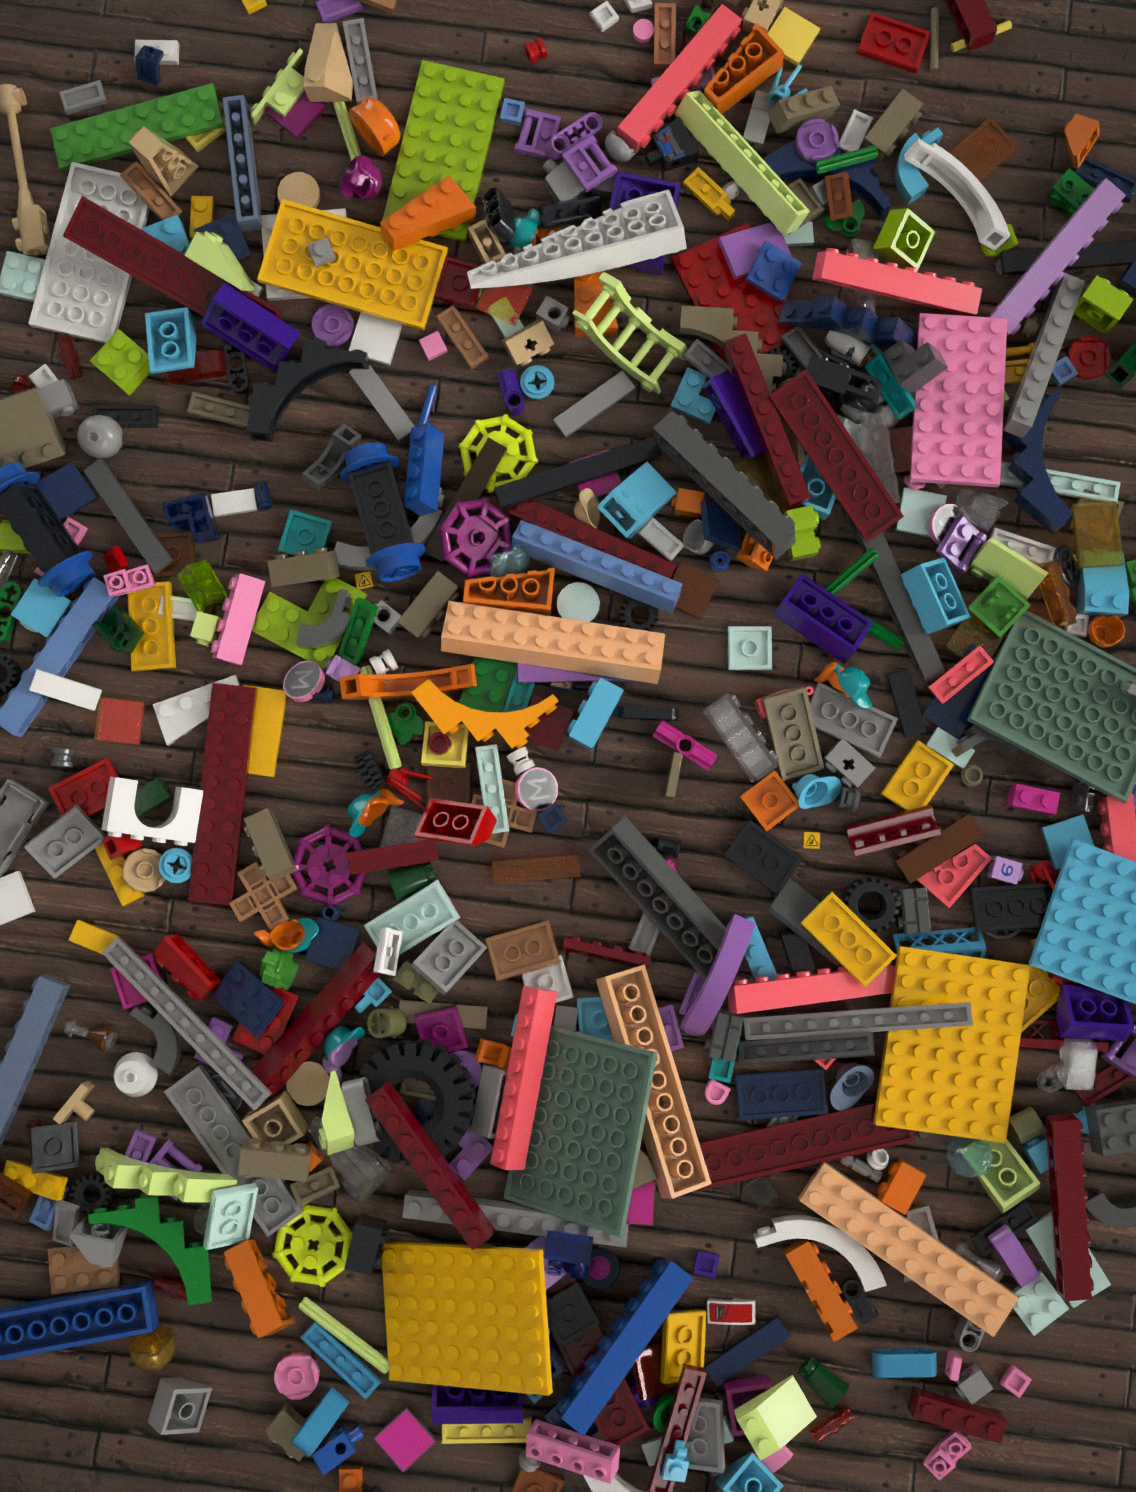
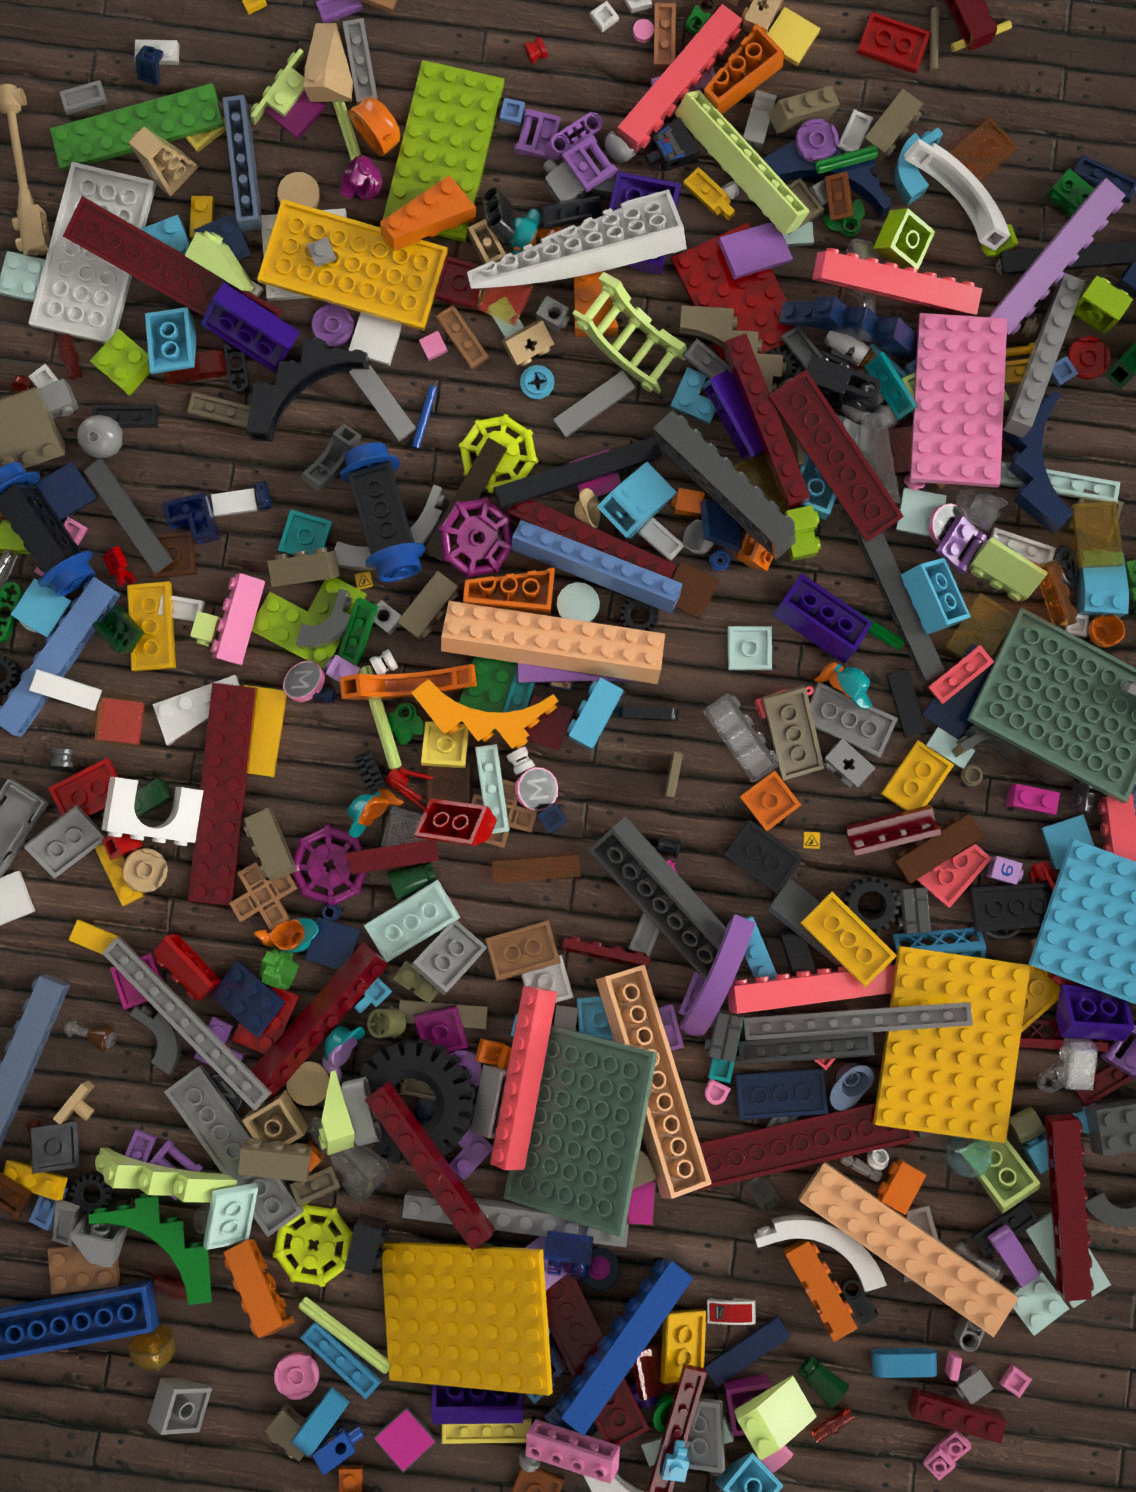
(129, 581): bright pink slope -> none
(135, 1074): white cone -> none
(150, 192): medium nougat tile -> none
(171, 856): medium azure gear -> none
(202, 584): clear neon green bracket -> none
(385, 951): white tile -> none
(424, 469): blue brick -> none
(439, 743): dark red tile -> none
(510, 562): clear light blue dish -> none
(511, 391): dark purple piece -> none
(570, 1314): black plate -> none
(697, 754): dark pink piece -> none
(706, 1263): dark purple plate -> none
(773, 271): blue plate -> none
(783, 91): medium azure plant -> none
(816, 791): medium azure piece -> none
(849, 799): dark grey wheel -> none
(852, 571): green axle -> none
(914, 367): dark grey brick -> none
(998, 606): bright green plate -> none
(1080, 137): orange slope -> none

